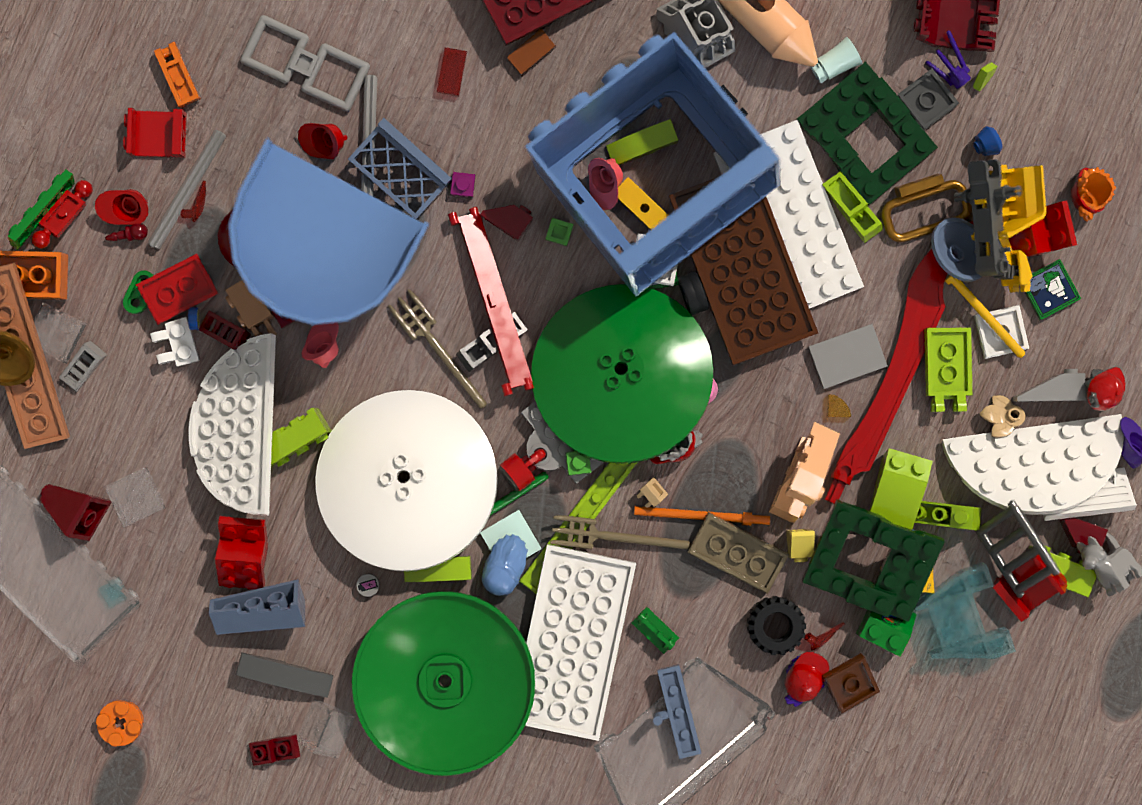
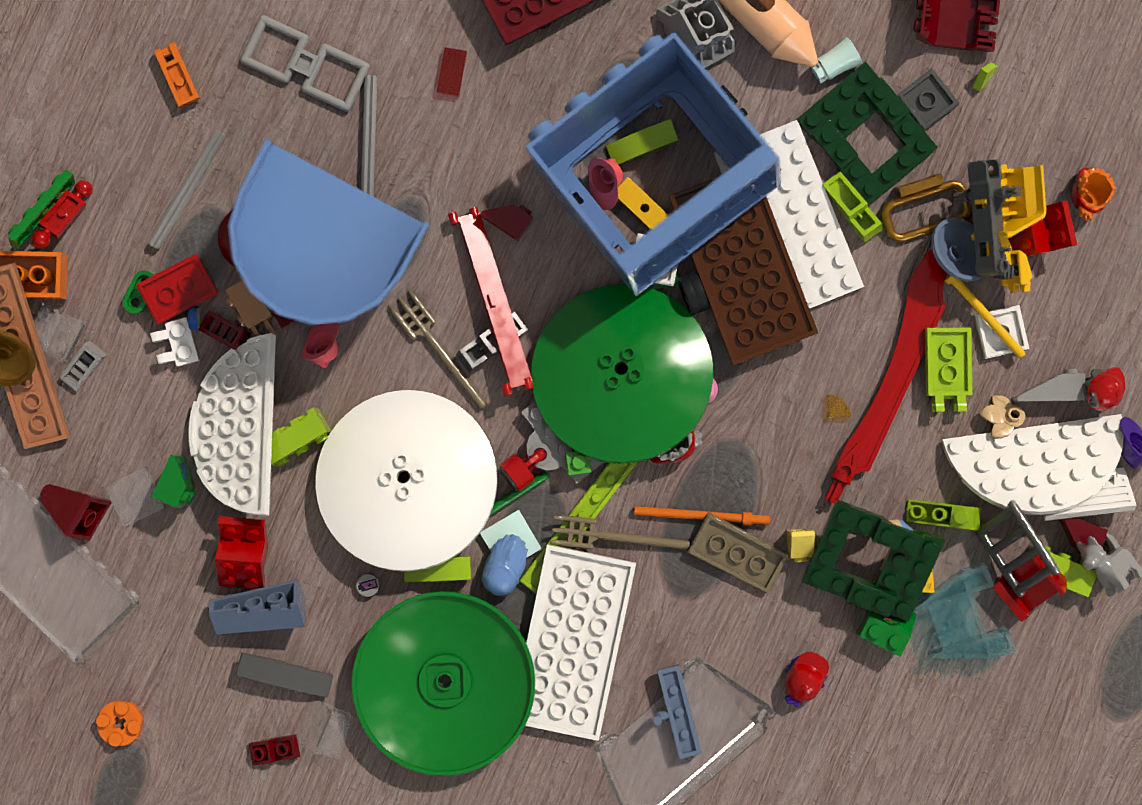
(110, 595): clear light blue tile -> none
(122, 207): red piece -> none
(136, 232): dark red bar -> none
(155, 133): red panel -> none
(175, 483): none -> green slope
(198, 204): clear red bar -> none
(321, 140): red piece -> none
(412, 153): sand blue fence -> none
(463, 184): magenta plate -> none
(531, 52): dark orange tile -> none
(559, 232): bright green plate -> none
(653, 492): tan tile -> none
(655, 630): green hinge -> none
(790, 639): black tyre -> none
(805, 474): light nougat wedge -> none
(822, 639): clear red bar -> none
(847, 356): light grey tile -> none
(851, 683): reddish brown tile -> none
(900, 487): lime slope -> none
(958, 75): dark purple plant -> none
(987, 142): blue cone -> none
(1051, 290): tile -> none

